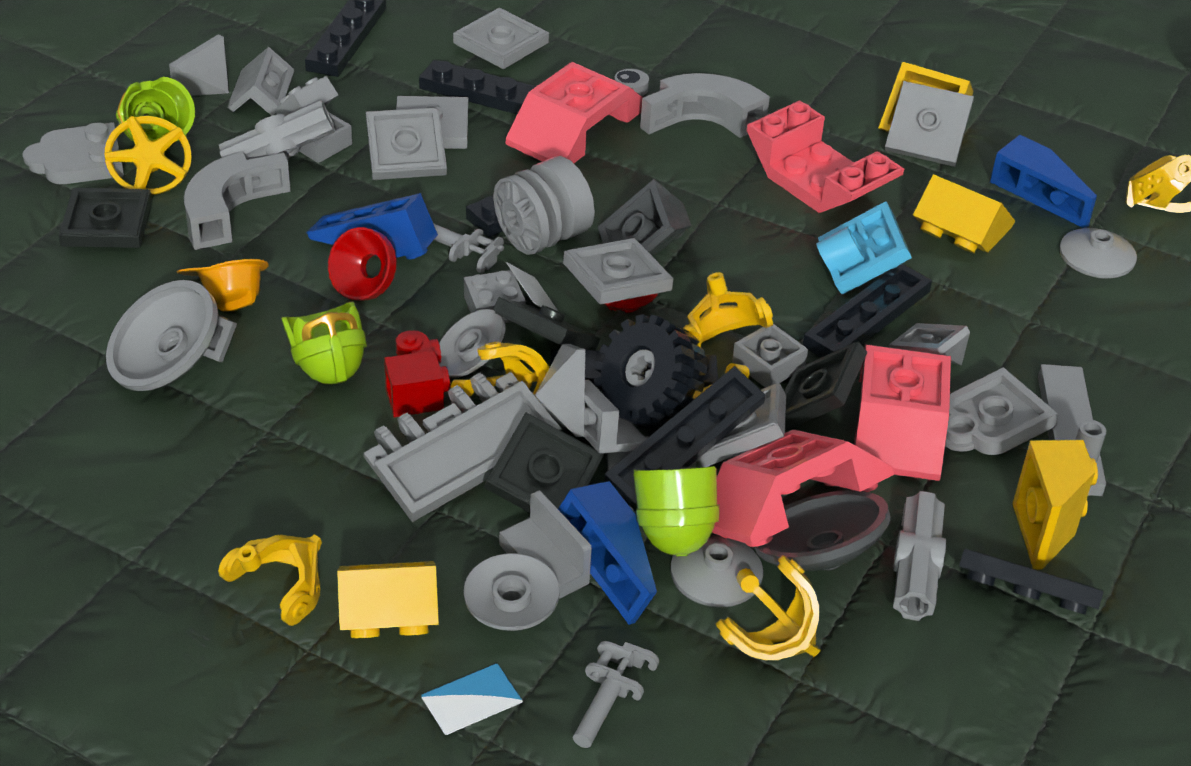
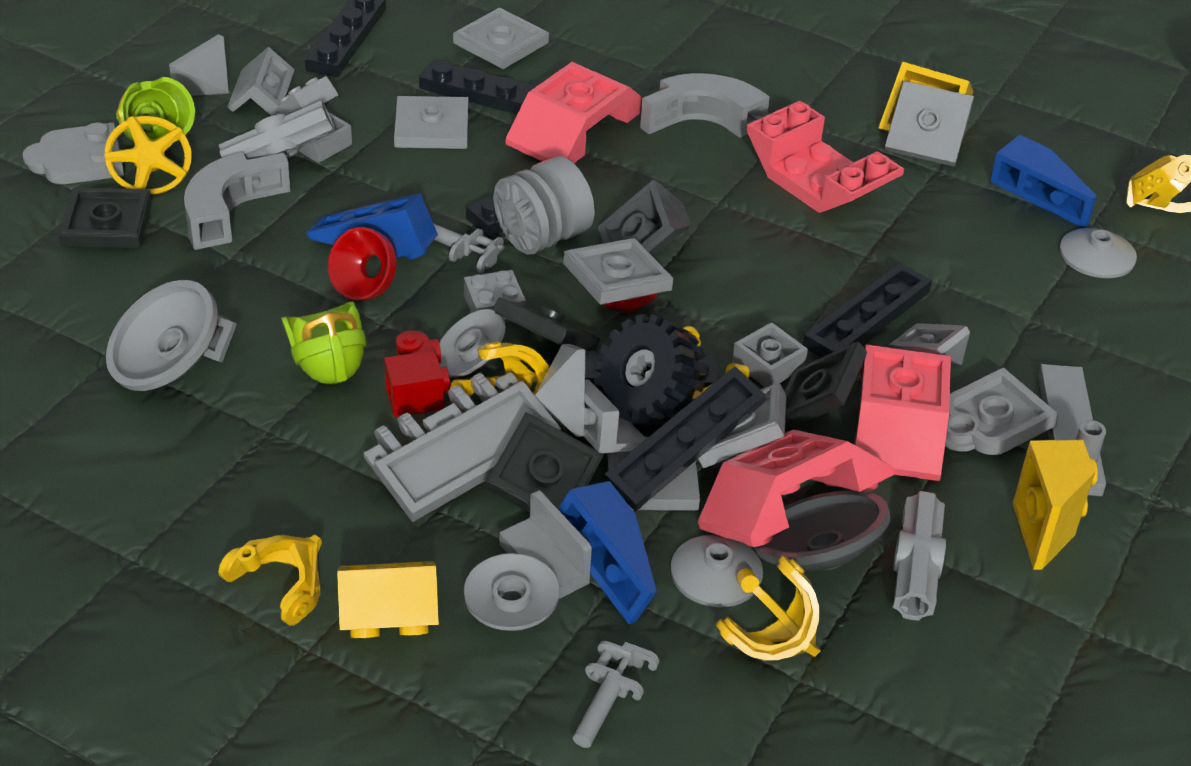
(232, 282): light orange piece -> none
(406, 143): light grey plate -> none
(471, 699): sticker -> none
(532, 287): white sticker -> none
(634, 79): light grey tile -> none
(677, 507): lime helmet -> none
(727, 317): yellow helmet -> none
(863, 248): medium azure plate -> none
(963, 215): yellow slope -> none
(1030, 581): black plate -> none

